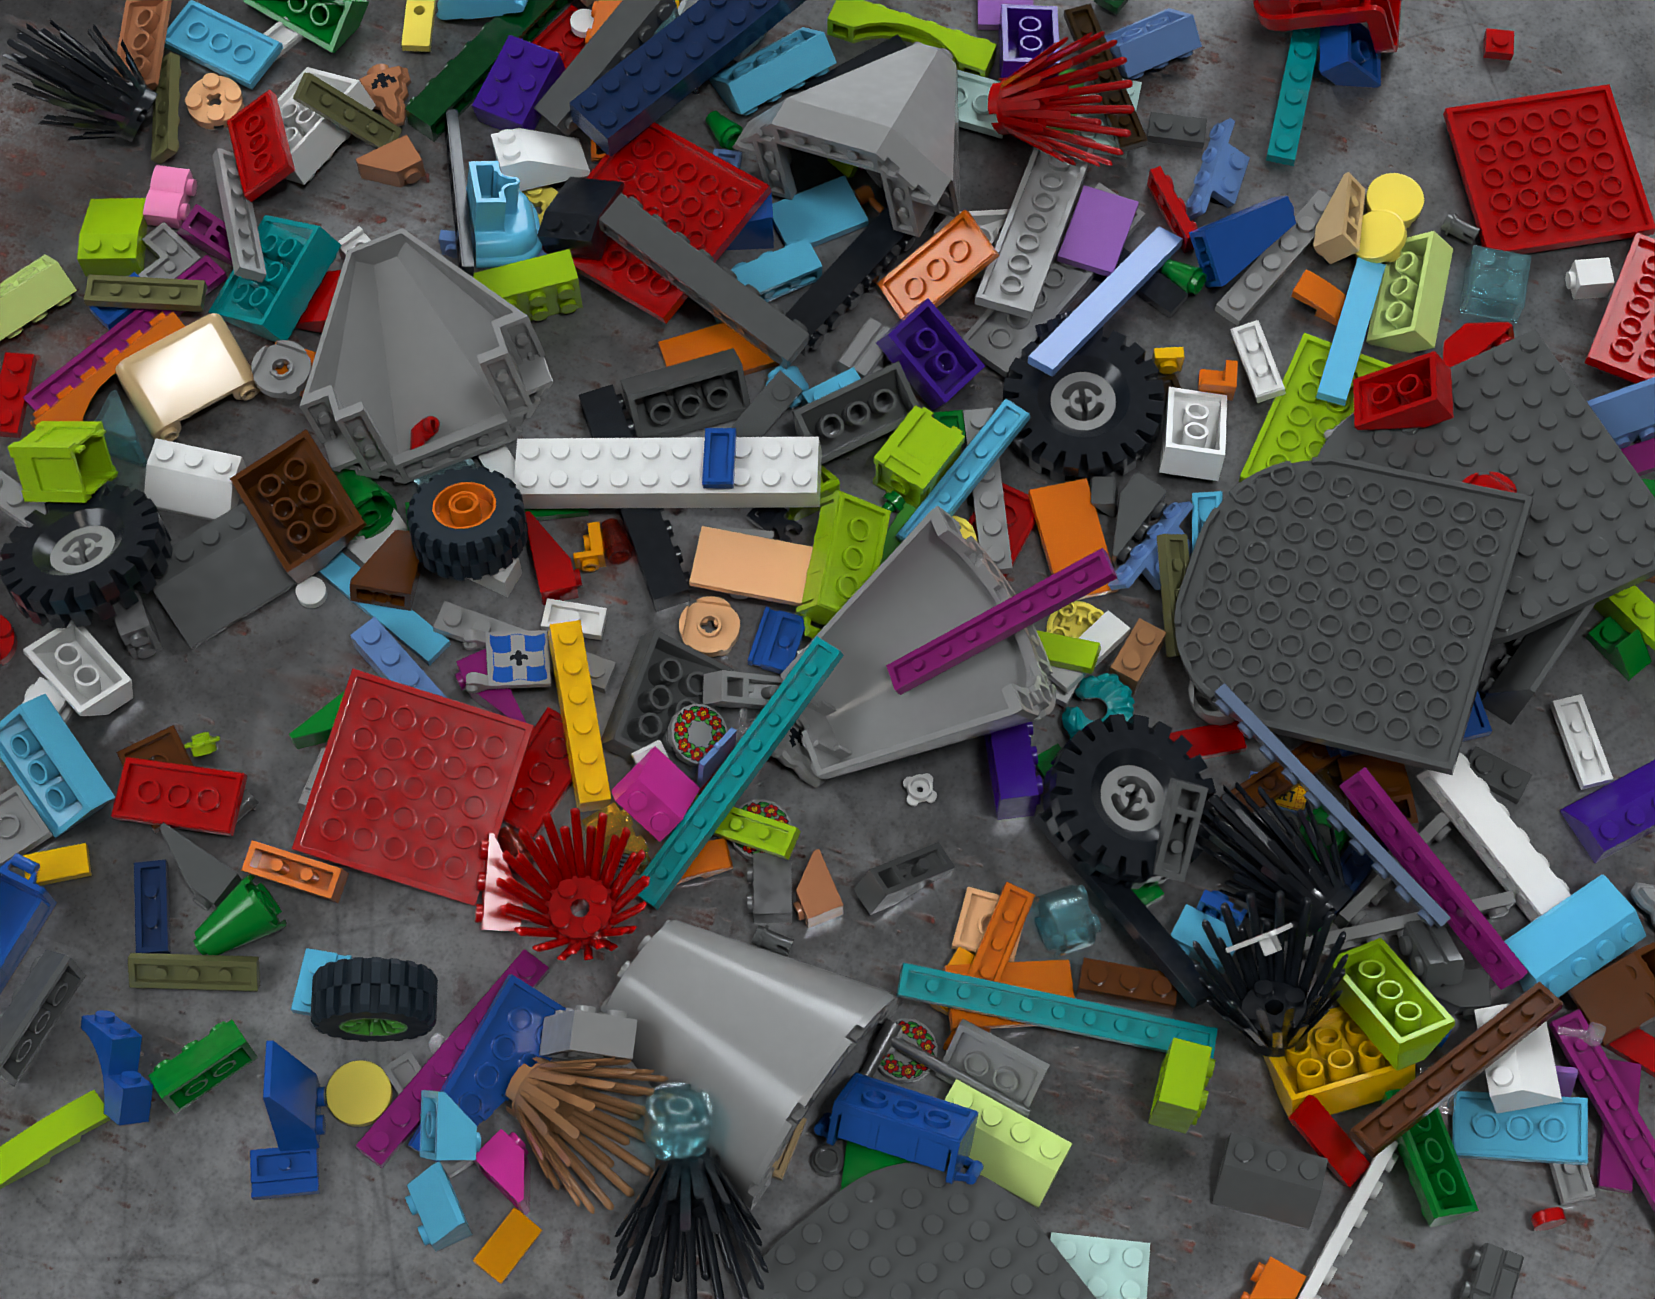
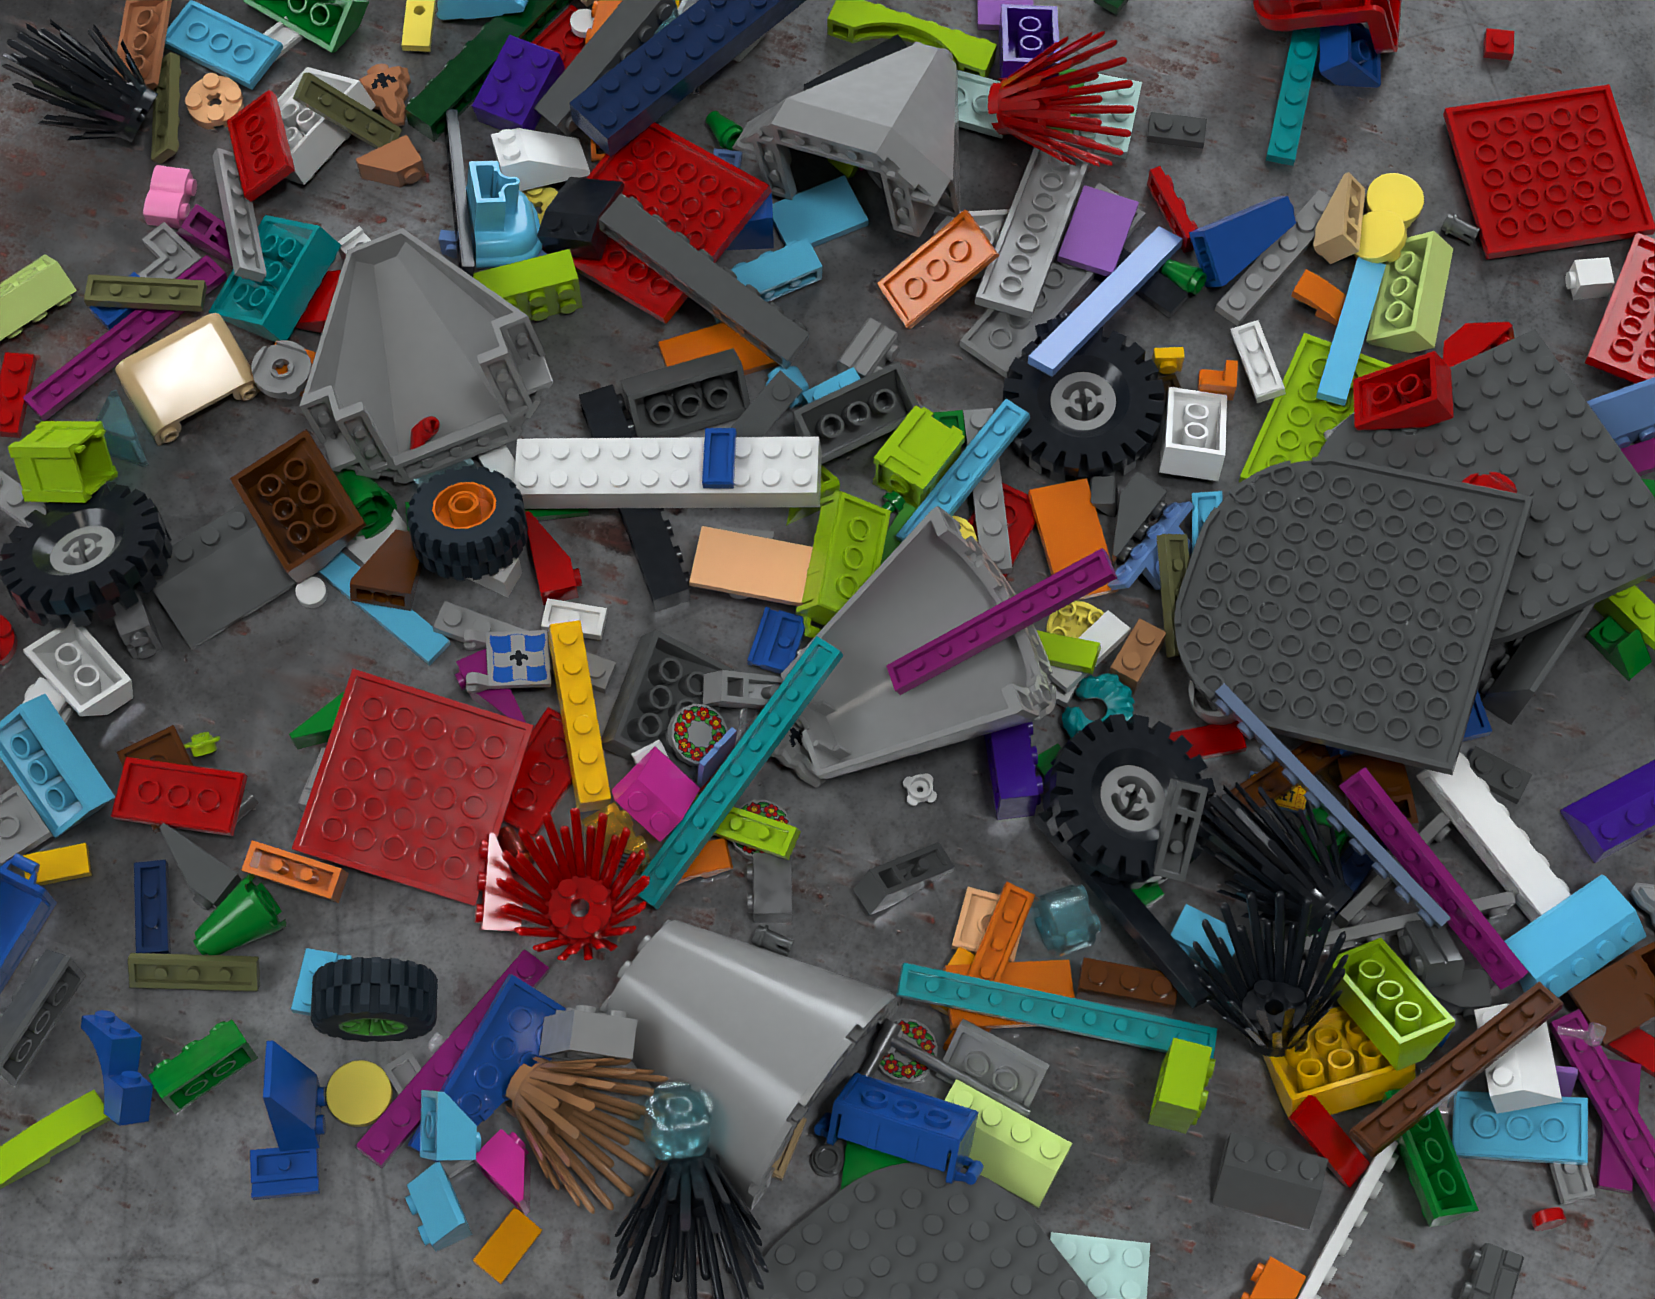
(74, 401): orange arch -> none
(113, 237): lime slope -> none
(191, 480): white slope -> none
(389, 658): medium blue brick -> none
(593, 556): light orange bracket -> none
(615, 542): clear red cone -> none
(698, 614): light nougat plate -> none
(774, 70): medium azure slope -> none
(774, 520): black plate -> none
(817, 894): nougat slope -> none
(850, 277): black brick -> none
(865, 194): dark orange hand -> none
(930, 354): dark purple brick -> none
(1081, 22): dark brown tile -> none
(1154, 42): medium blue slope -> none
(1211, 902): blue plate -> none
(1219, 173): medium blue bracket -> none
(1268, 941): white piece -> none
(1495, 283): clear light blue brick -> none
(1581, 742): white plate -> none

